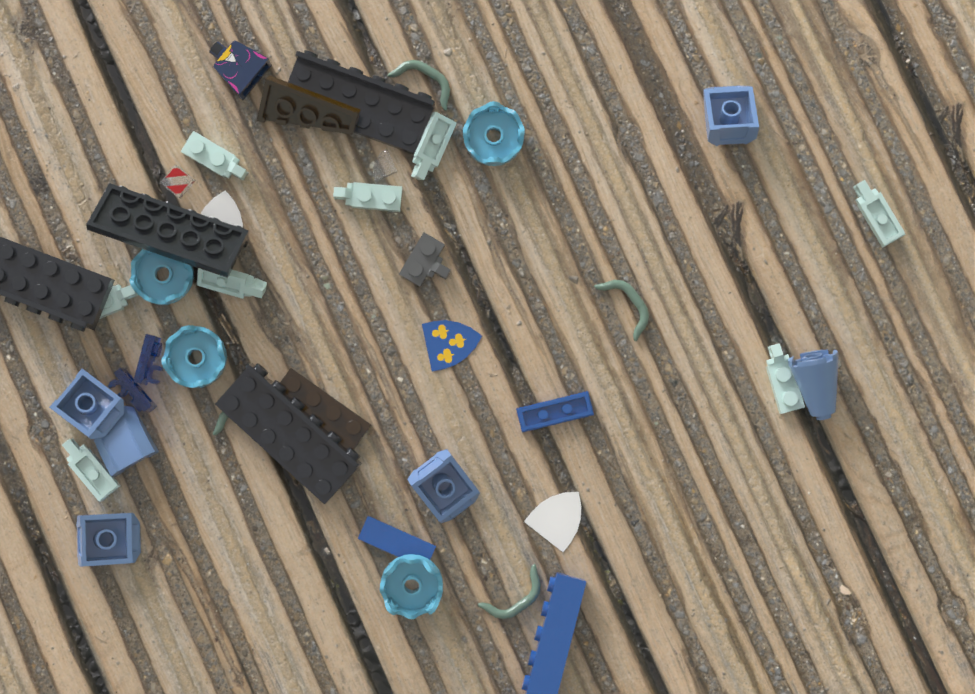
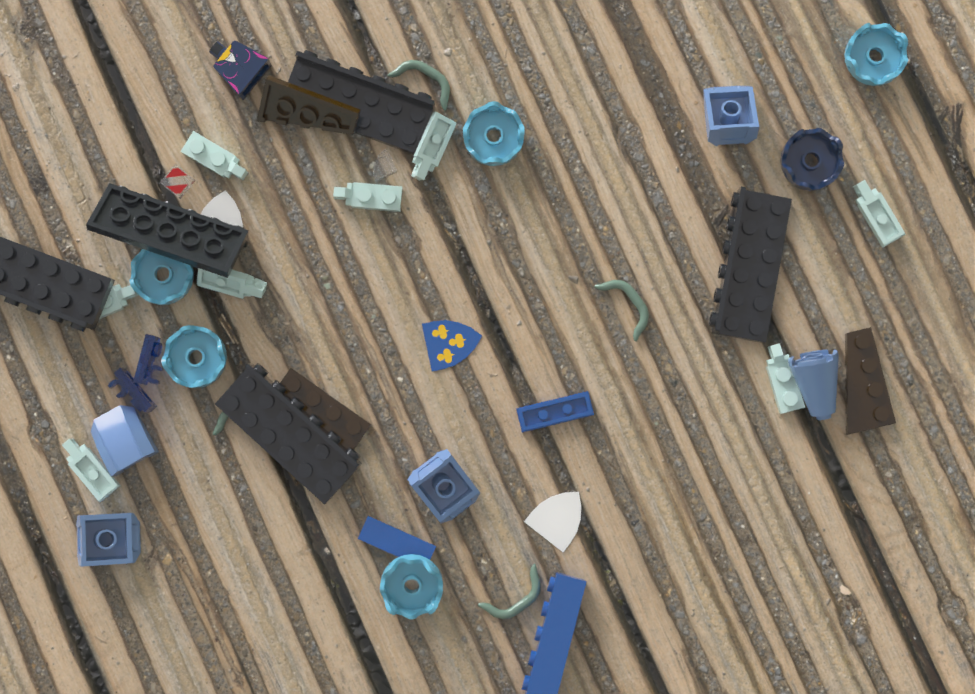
(89, 406): medium blue slope -> none
(425, 261): dark grey hinge -> none
(750, 265): none -> black bracket
(821, 145): none -> dark blue plate
(867, 393): none -> dark brown wing
(885, 40): none -> medium azure plate

